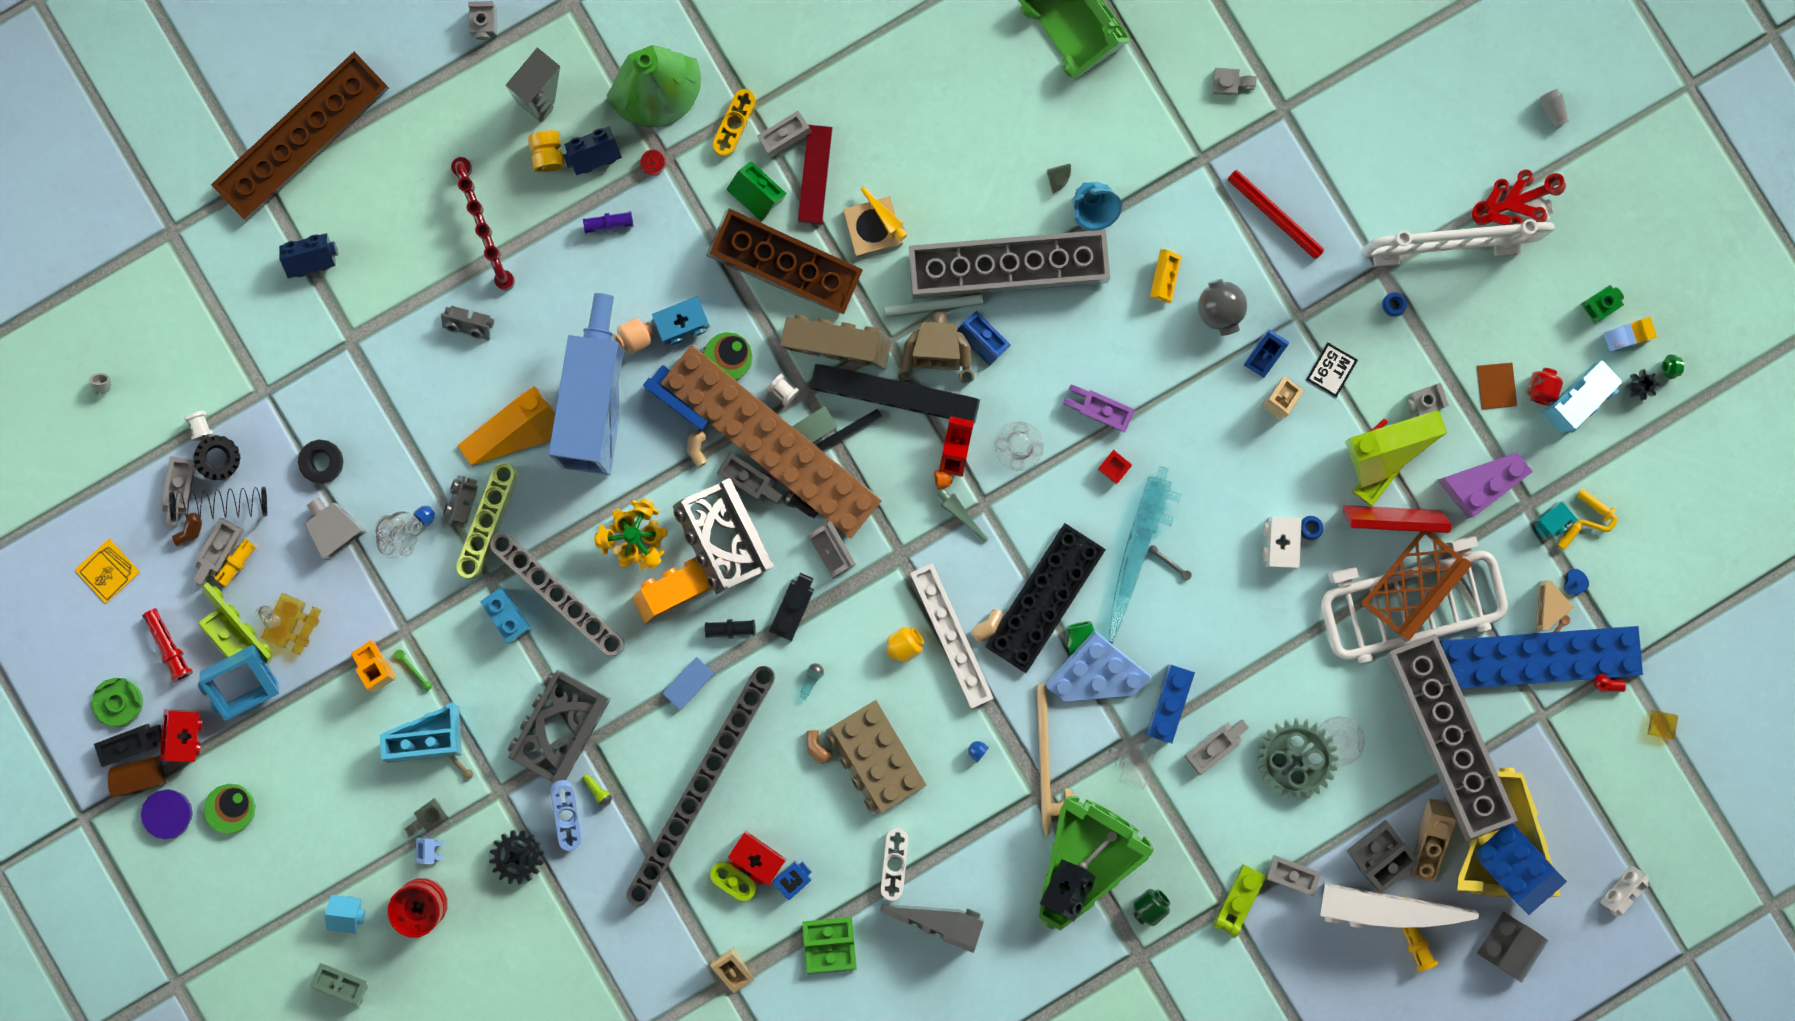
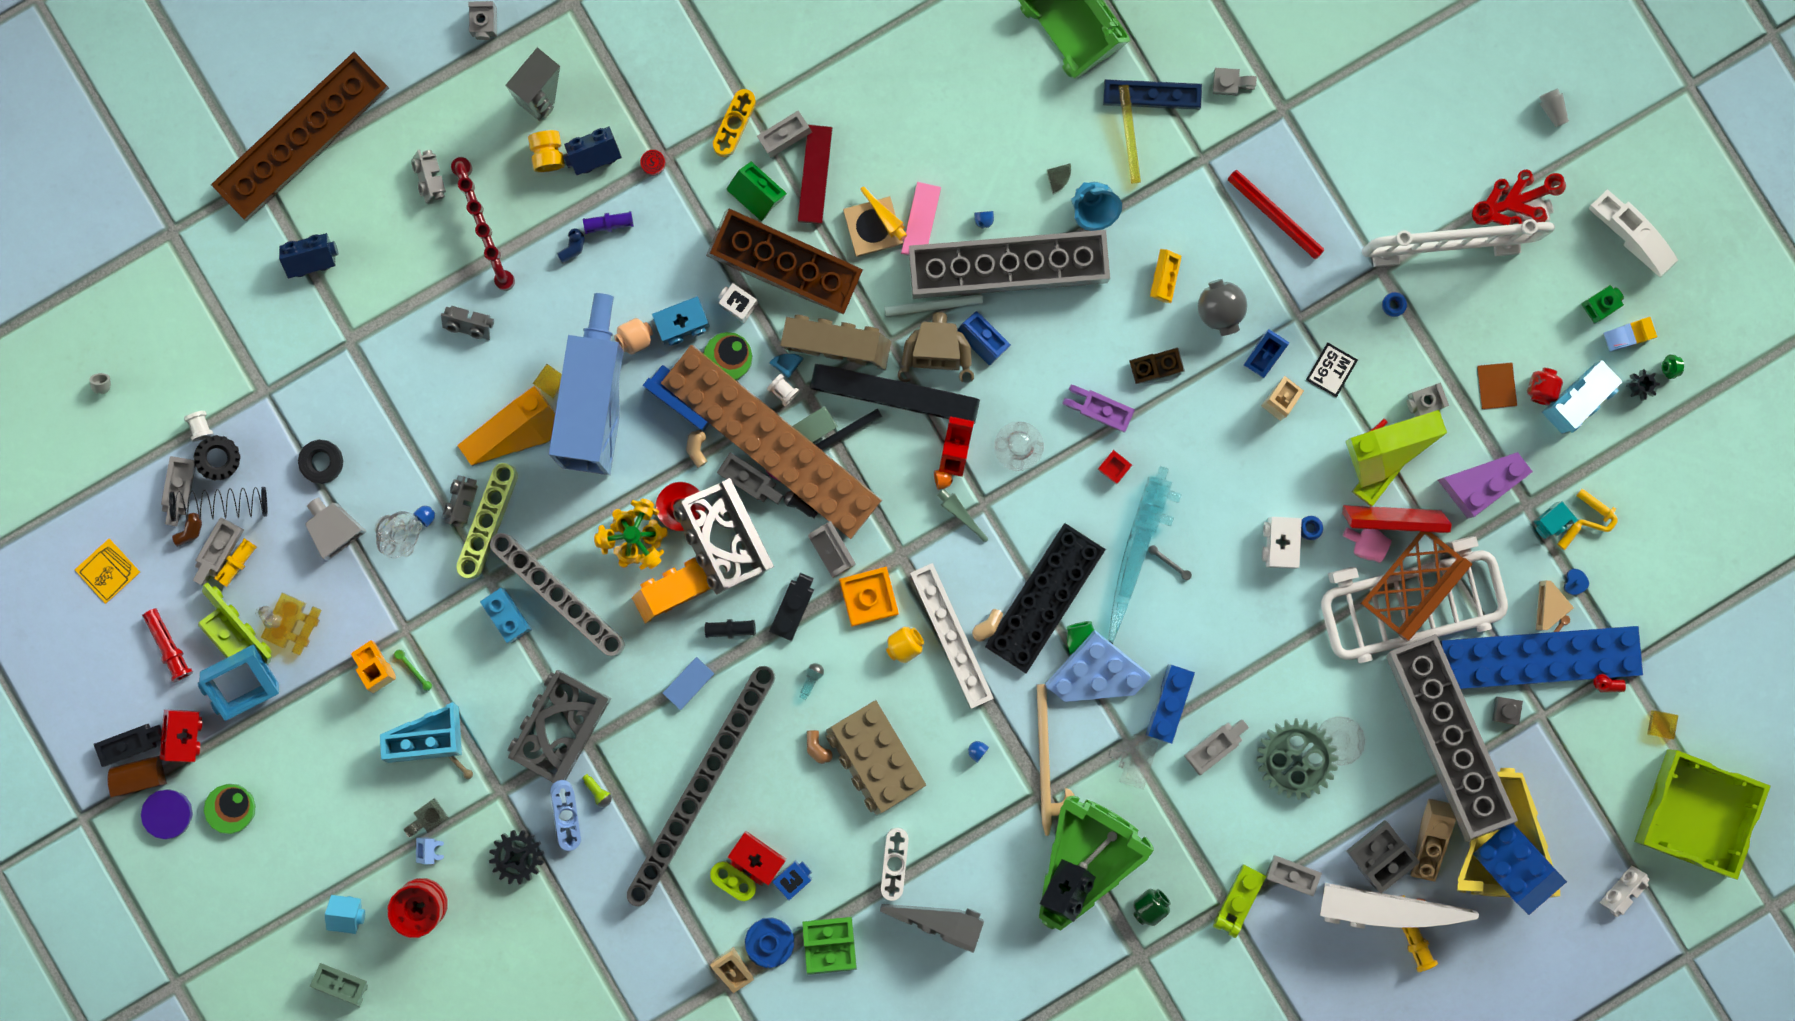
(117, 702): bright green tile -> none
(428, 185): none -> light grey hinge
(548, 381): none -> clear yellow tile
(575, 246): none -> dark blue arm
(655, 86): bright green cone -> none
(671, 495): none -> red dish
(737, 302): none -> white brick
(769, 942): none -> blue tile
(786, 363): none -> dark azure tile
(869, 596): none -> light orange tile
(921, 216): none -> bright pink tile
(984, 219): none -> blue hinge
(1129, 134): none -> clear yellow bar
(1155, 94): none -> dark blue tile
(1157, 365): none -> dark brown slope
(1370, 544): none -> bright pink piece
(1507, 710): none -> flat silver plate
(1512, 946): dark grey brick -> none
(1636, 230): none -> white slope
(1702, 813): none -> lime tile

